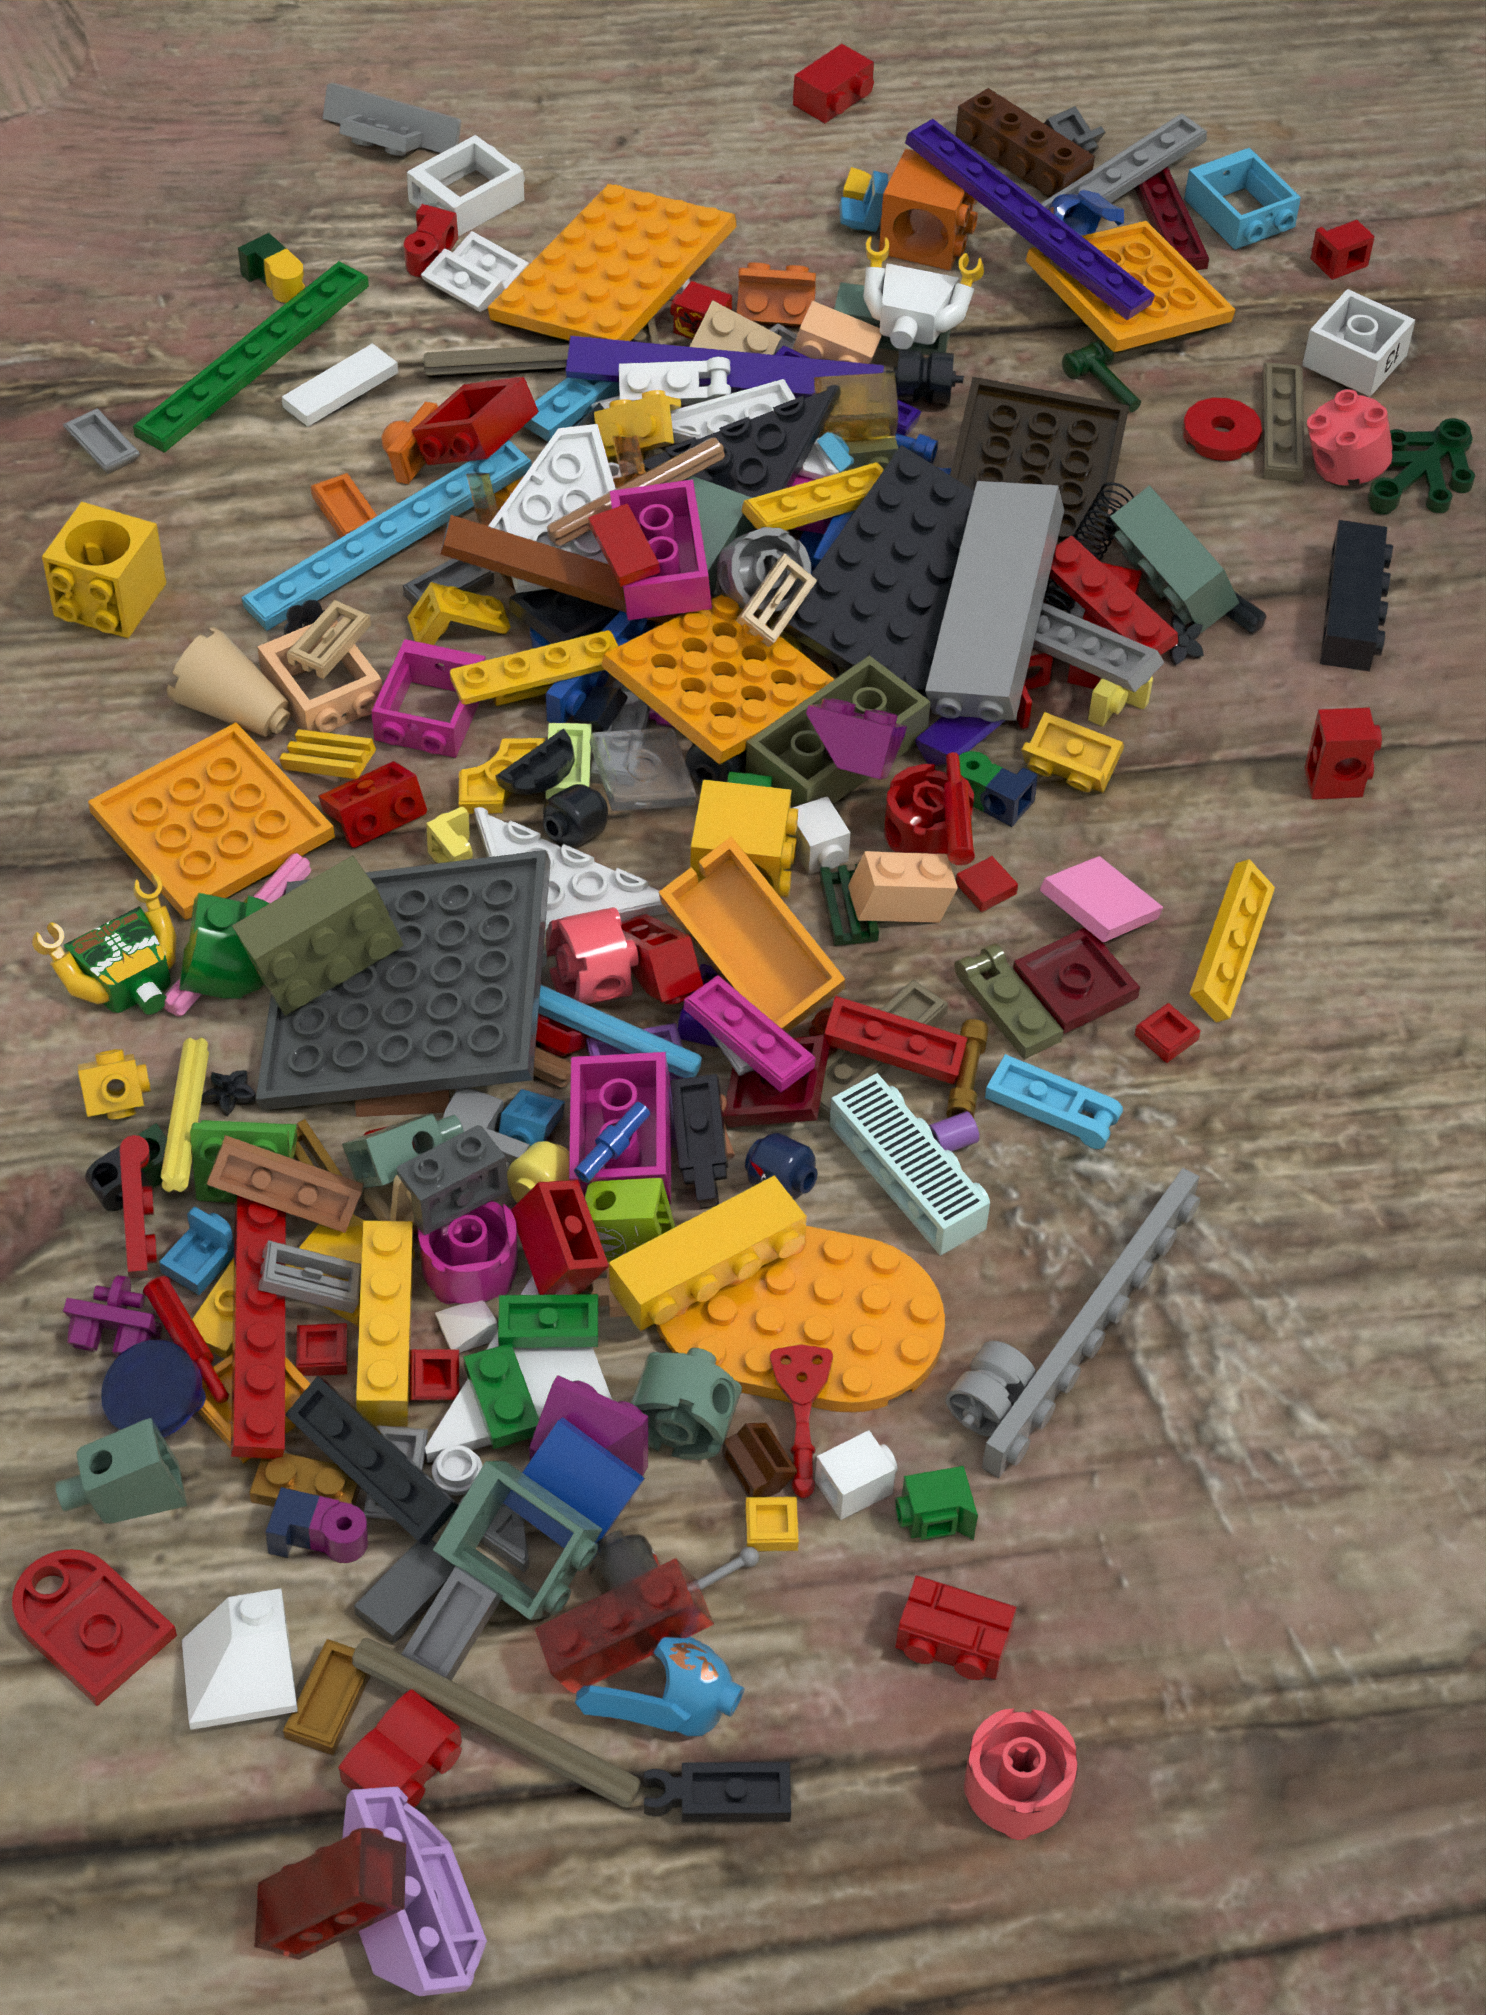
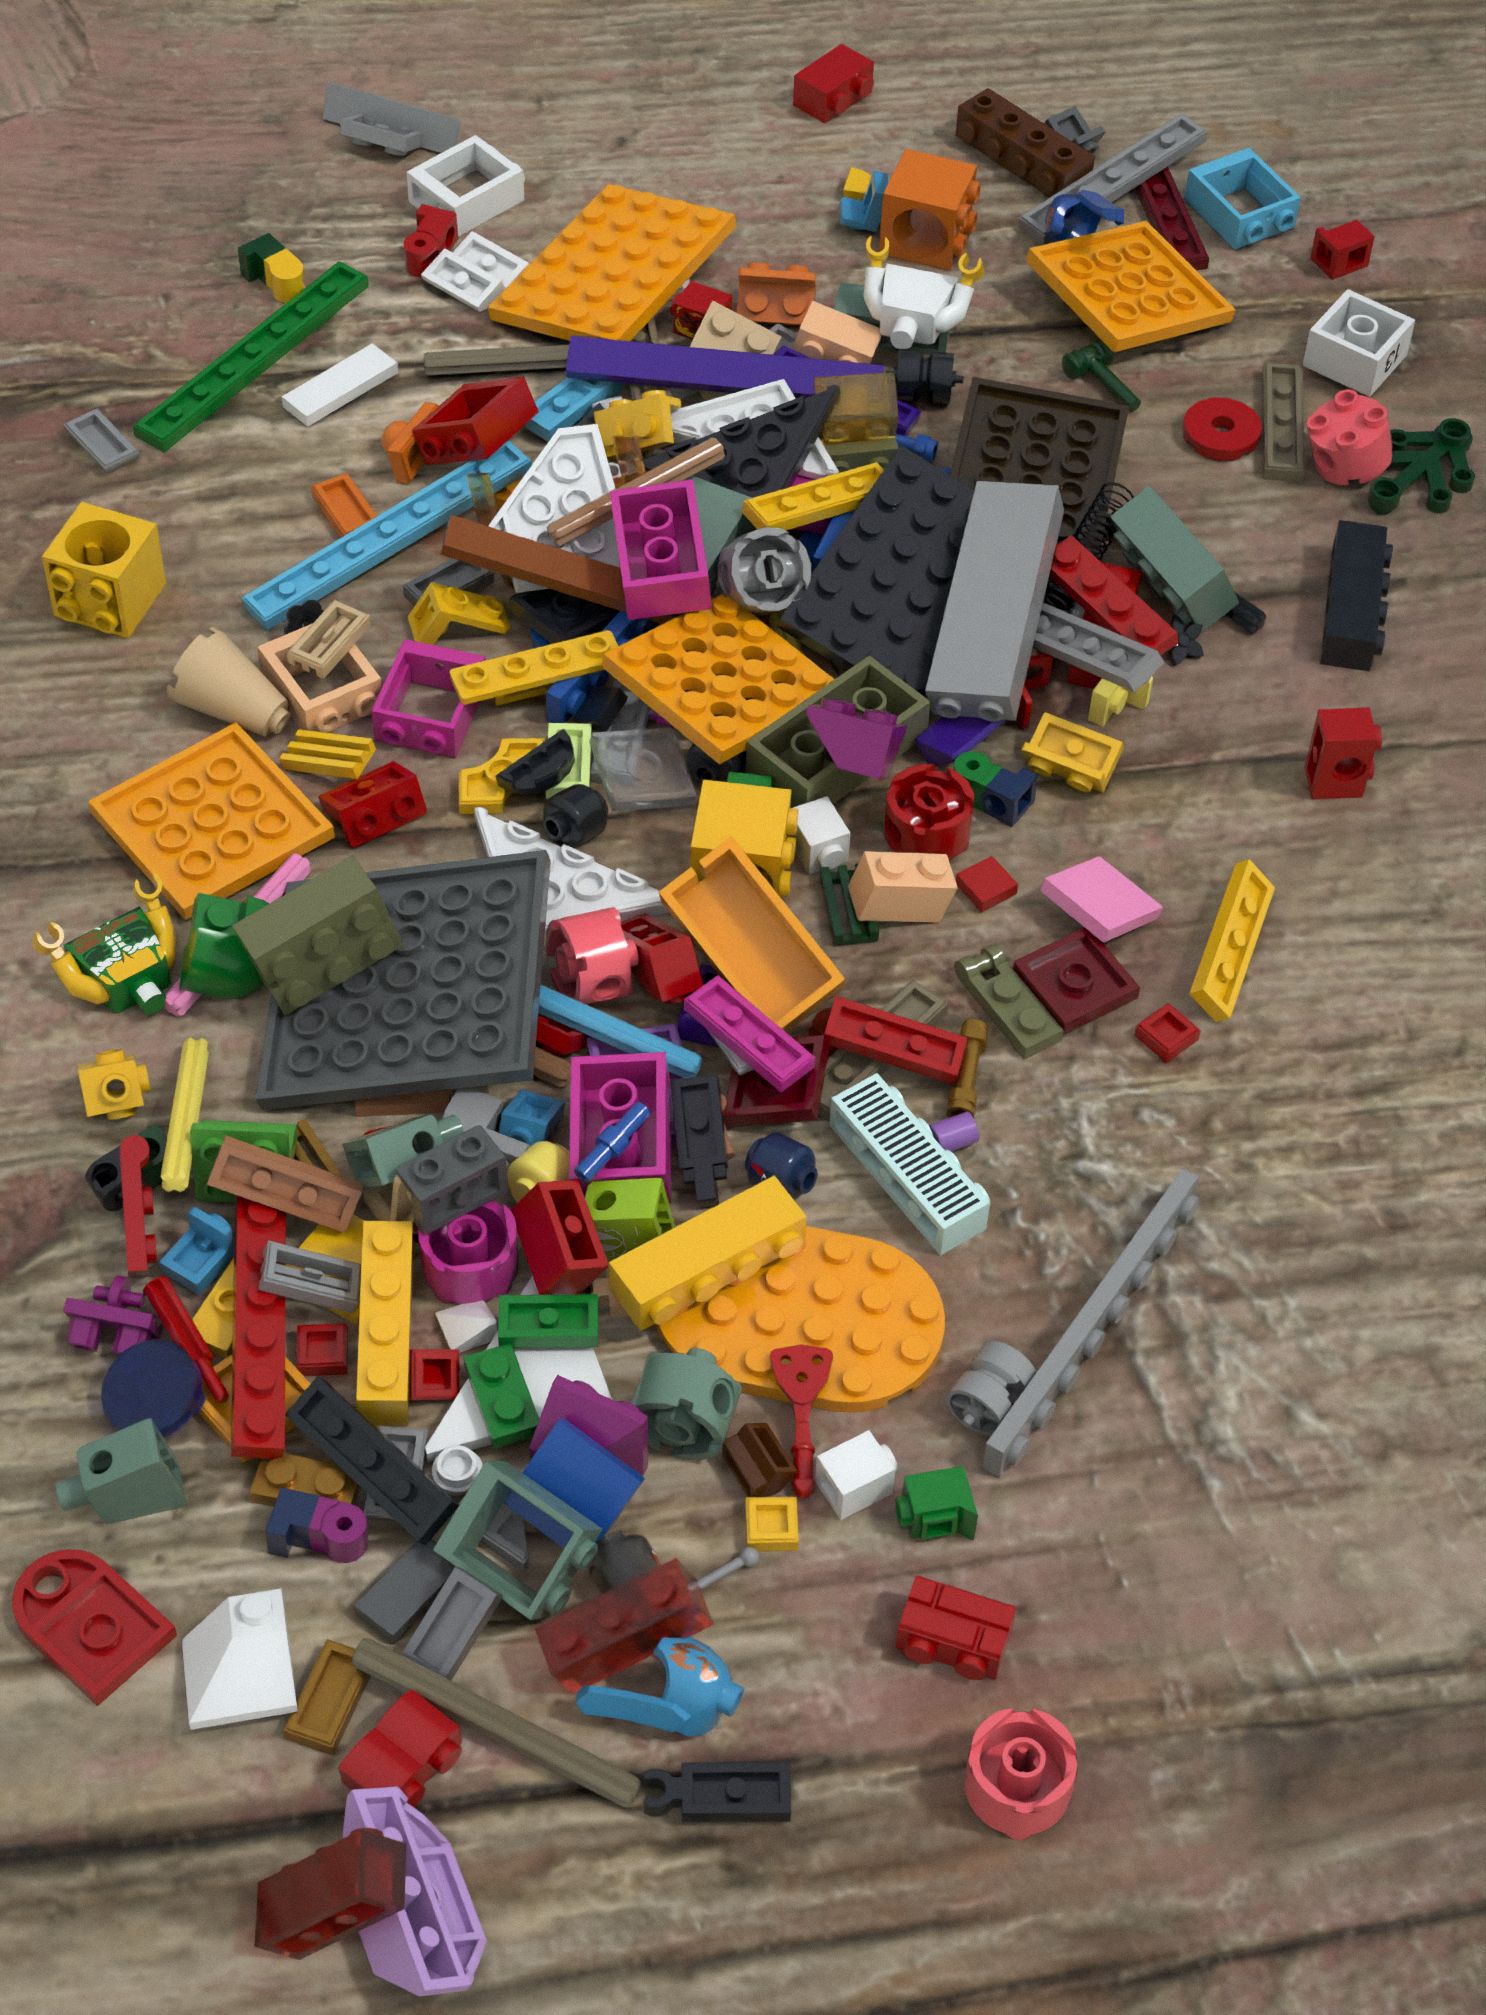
(229, 1091): black plant -> none
(449, 837): light yellow bracket -> none
(624, 545): red tile -> none
(676, 379): white plate -> none
(757, 625): tan tile -> none
(836, 450): medium azure tile -> none
(957, 814): red axle -> none
(1030, 219): dark purple tile -> none
(1054, 1100): medium azure plate -> none

